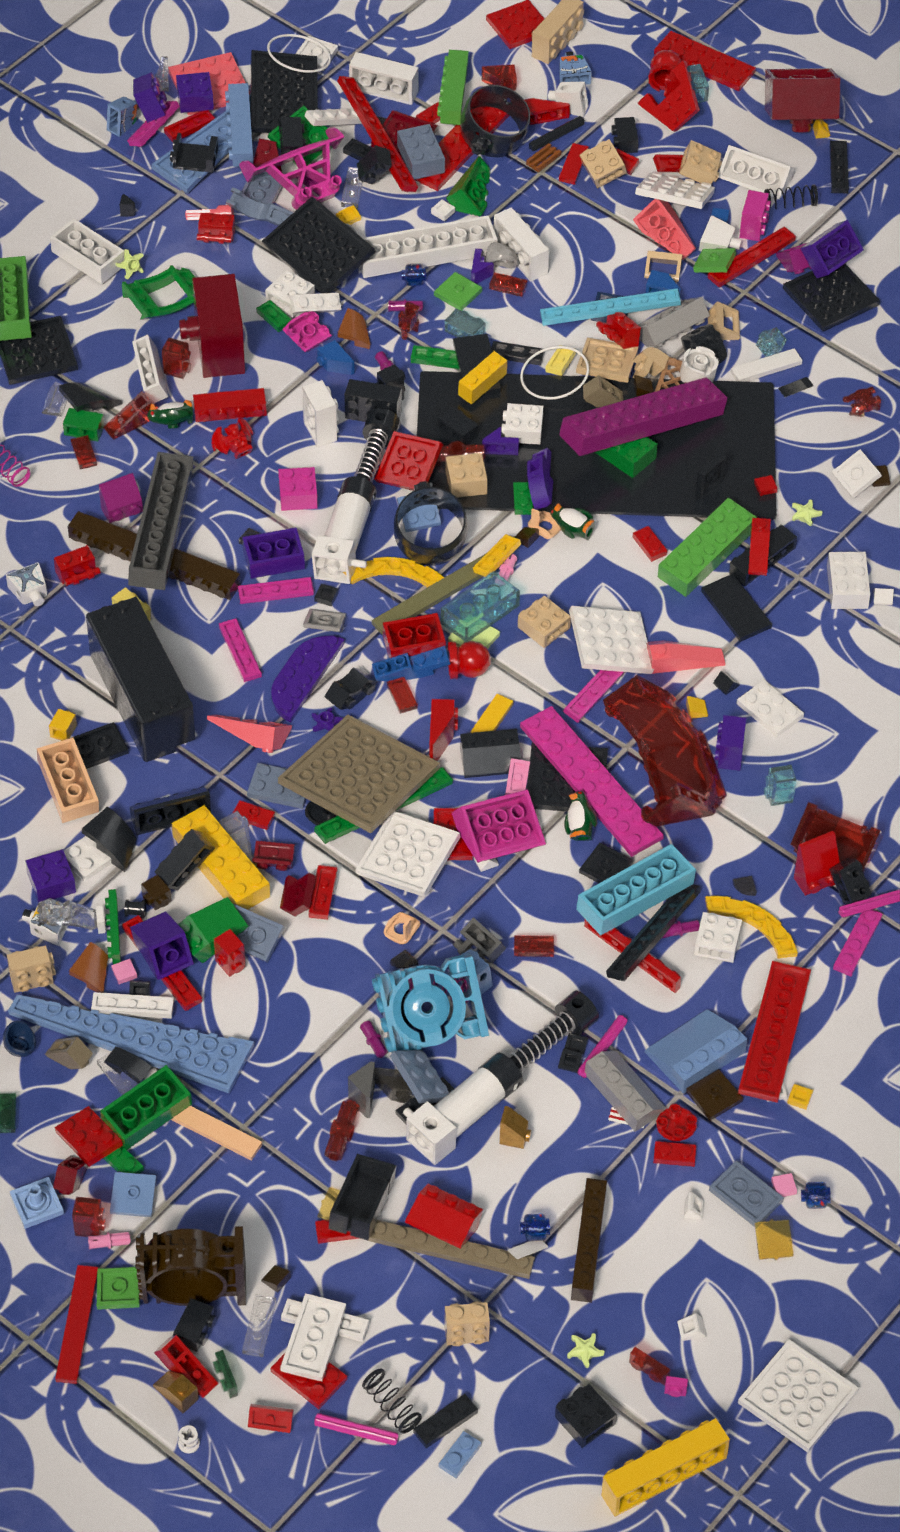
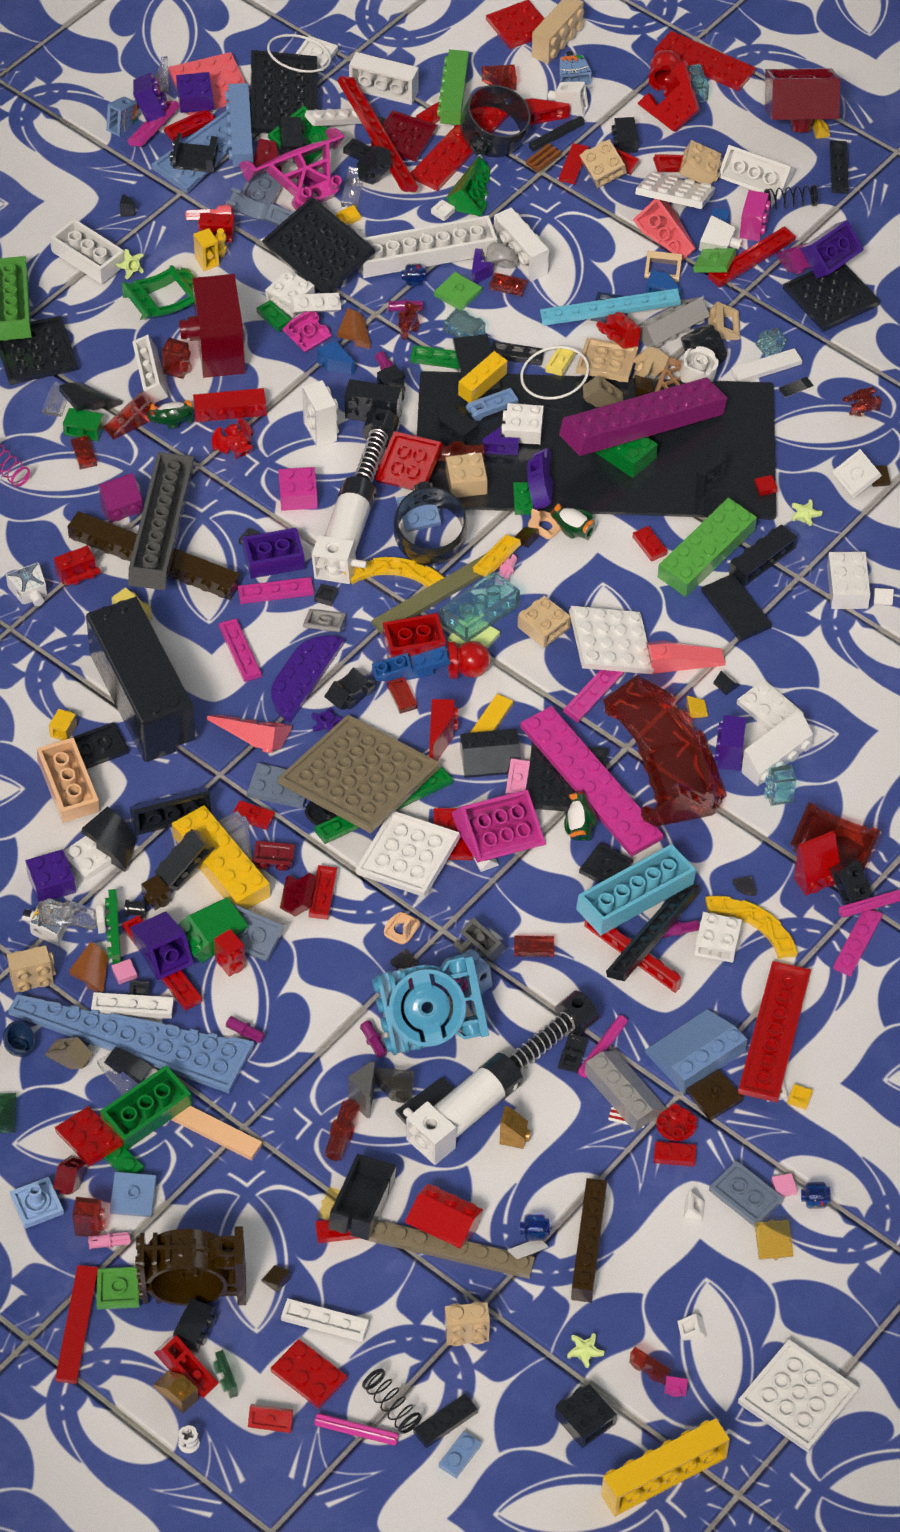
(209, 248): none -> yellow brick
(244, 1029): none -> magenta axle
(259, 1325): clear tile -> none
(313, 1337): white plate -> none
(419, 1075): sand blue plate -> none
(421, 151): sand blue brick -> none
(491, 404): none -> medium blue plate
(759, 546): red slope -> none
(777, 747): none -> white slope

